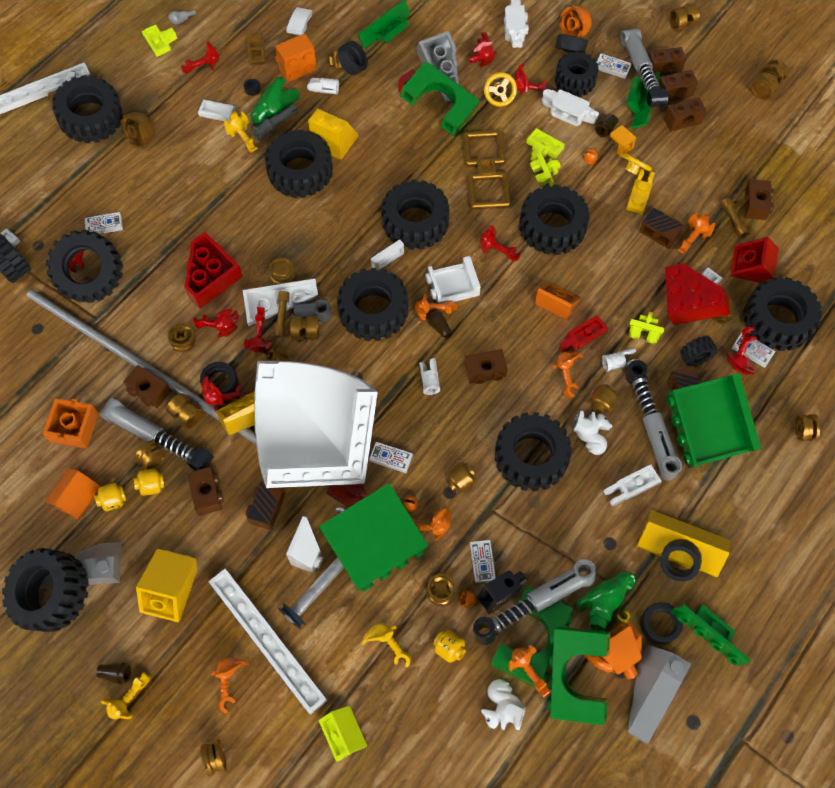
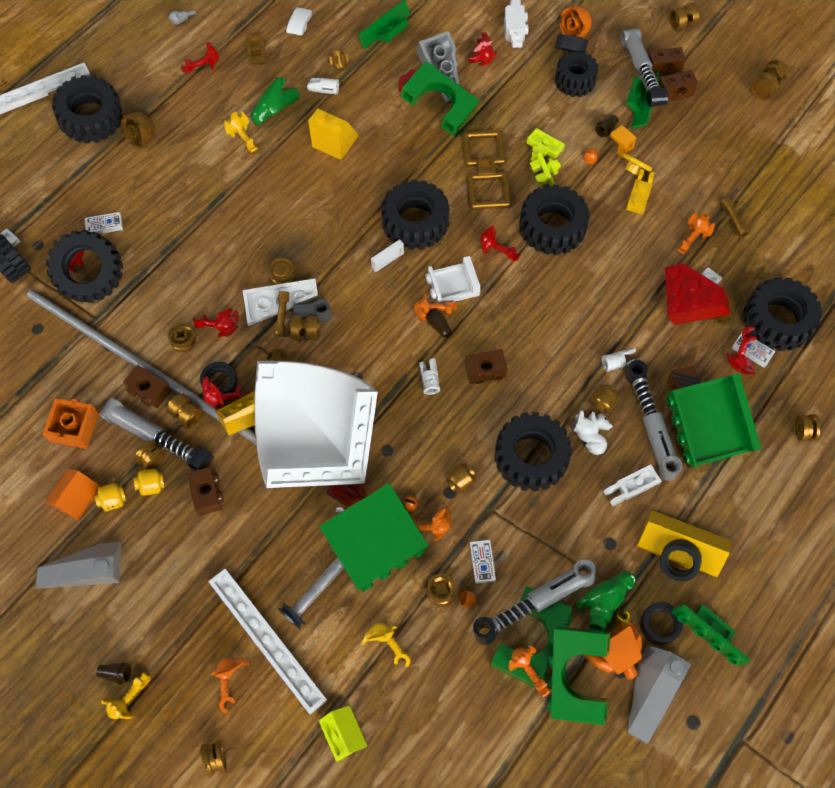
(23, 589): black tyre -> none
(159, 40): neon yellow hinge -> none
(166, 585): yellow slope -> none
(209, 271): red brick -> none
(216, 110): white tile -> none
(252, 87): black tile -> none
(258, 344): red piece -> none
(265, 506): brick -> none
(269, 125): dark grey pin -> none
(294, 146): black tyre -> none
(296, 57): orange brick -> none
(304, 549): white slope -> none
(346, 60): black tyre -> none
(373, 283): black tyre -> none
(391, 457): white tile -> none
(449, 646): yellow head -> none
(487, 88): yellow piece -> none
(500, 590): black torso -> none
(508, 709): white animal -> none
(523, 83): red piece -> none
(556, 300): orange slope -> none
(564, 362): orange piece -> none
(569, 107): white hinge -> none
(583, 334): red hinge -> none
(613, 66): white tile -> none
(654, 332): neon yellow hips -> none
(661, 228): reddish brown brick -> none
(685, 114): reddish brown brick -> none
(698, 351): black tyre -> none
(755, 260): red slope -> none
(758, 199): reddish brown brick -> none

